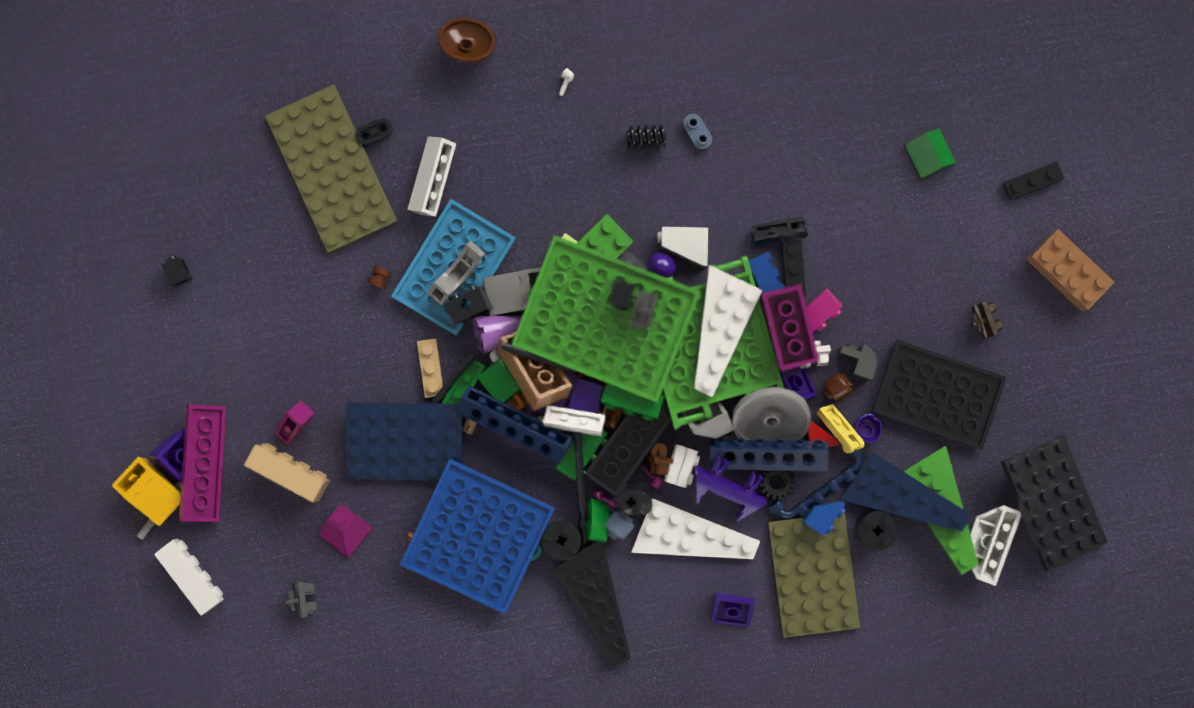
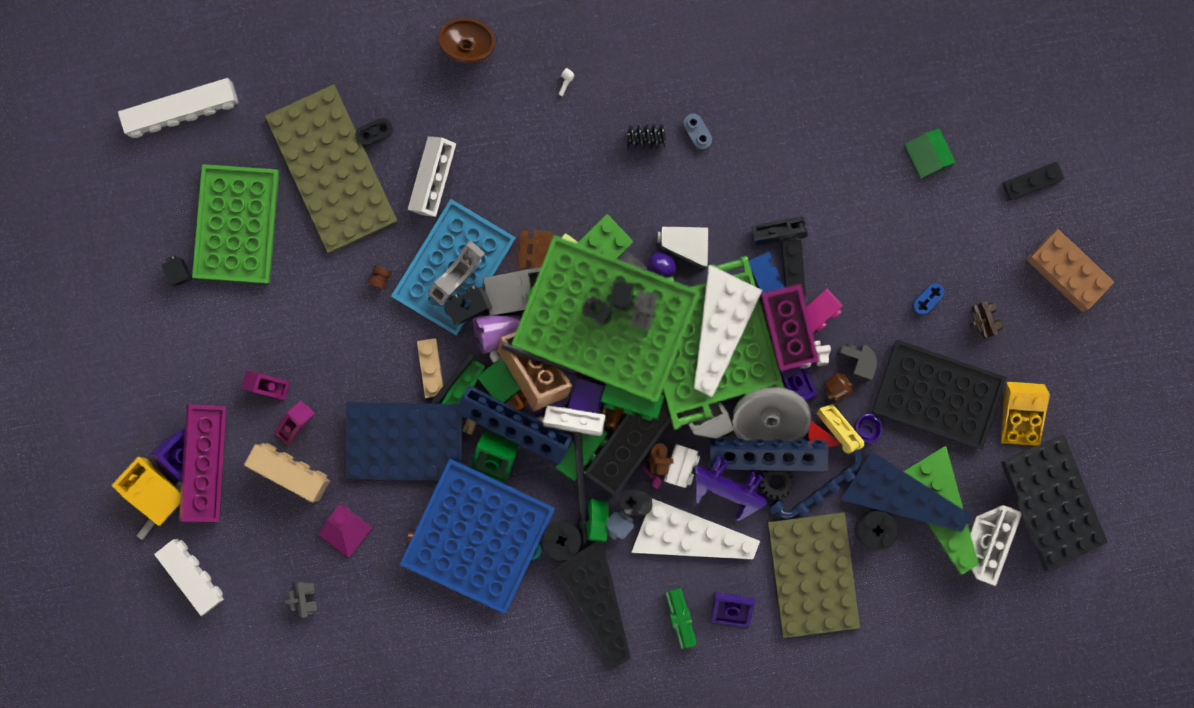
(178, 107): none -> white brick
(235, 224): none -> bright green plate
(265, 384): none -> magenta slope
(495, 457): none -> green slope
(541, 244): none -> clear orange plate
(599, 495): magenta hand -> none
(605, 313): none -> black brick
(680, 618): none -> green piece
(823, 515): blue slope -> none
(925, 296): none -> blue beam
(1024, 413): none -> yellow slope

